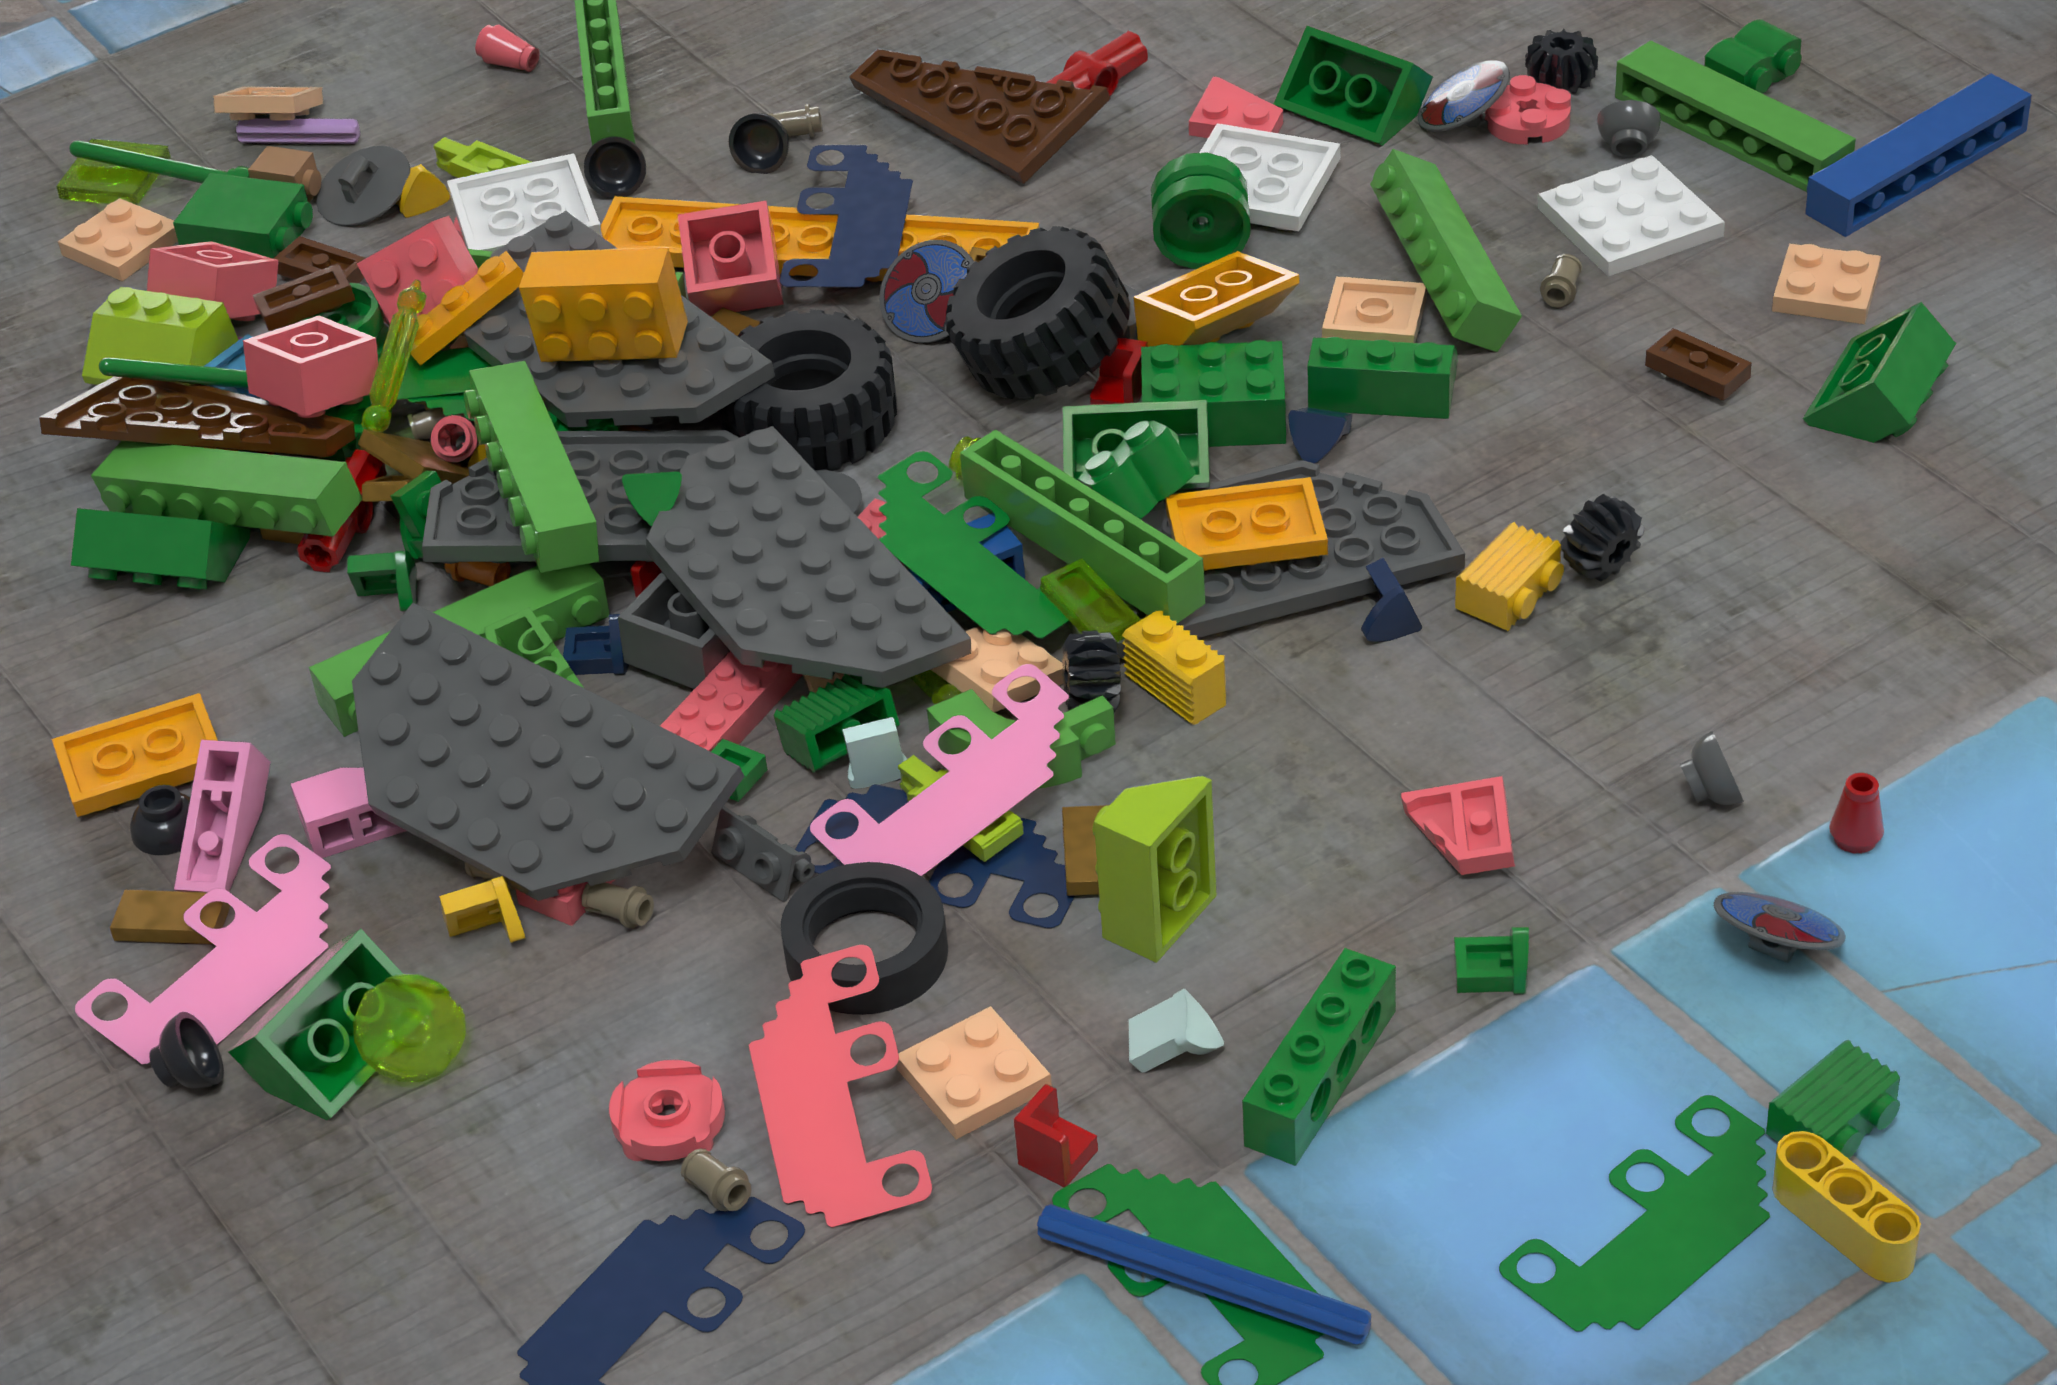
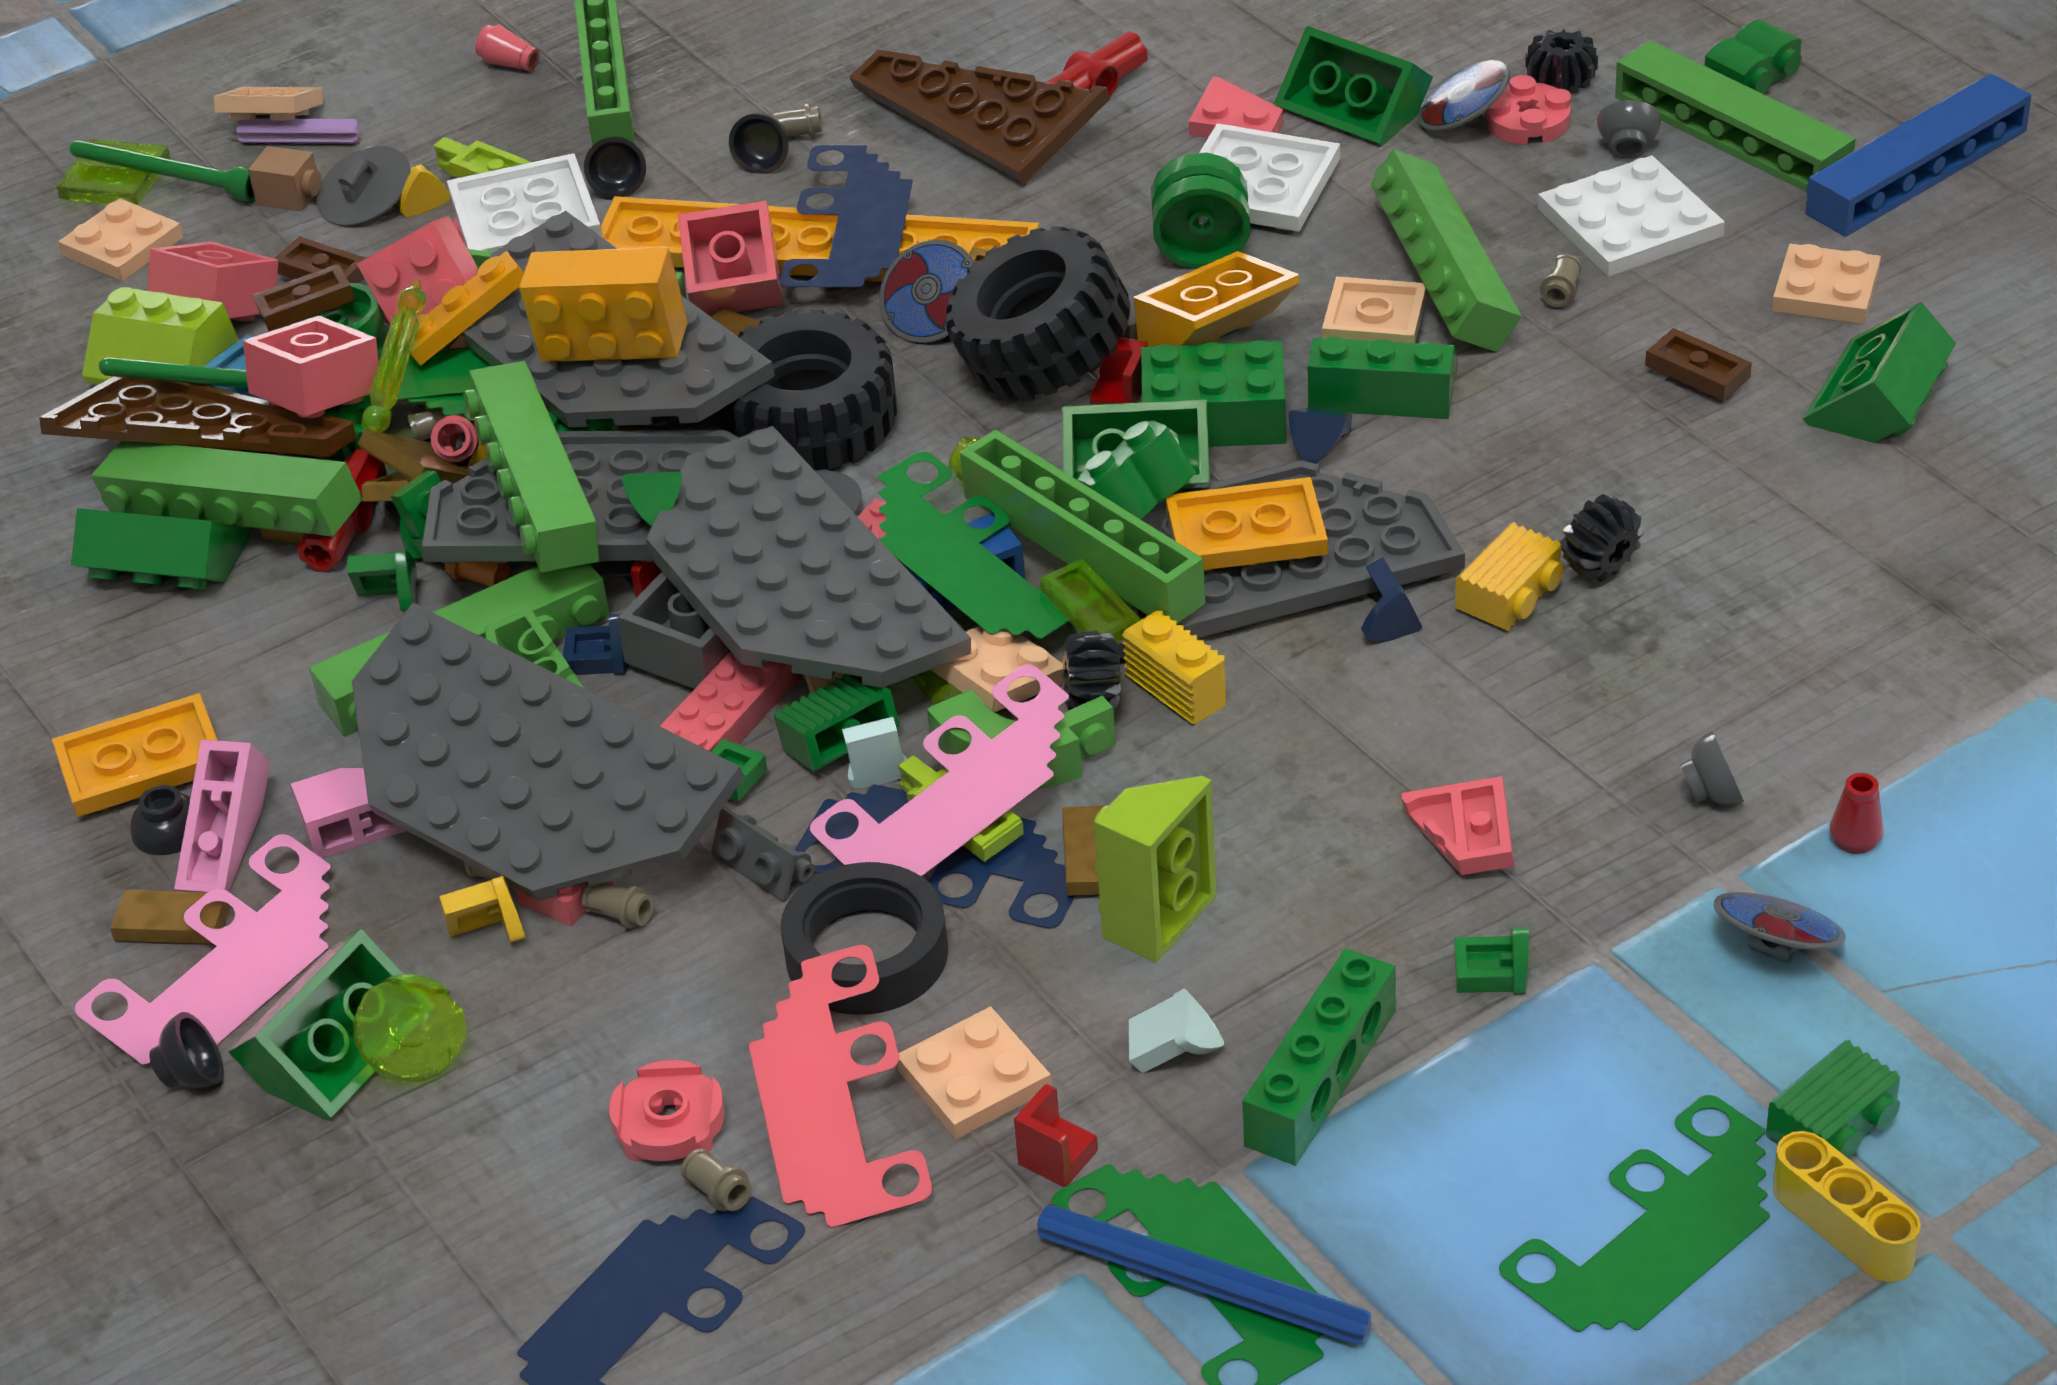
(245, 214): green brick -> none

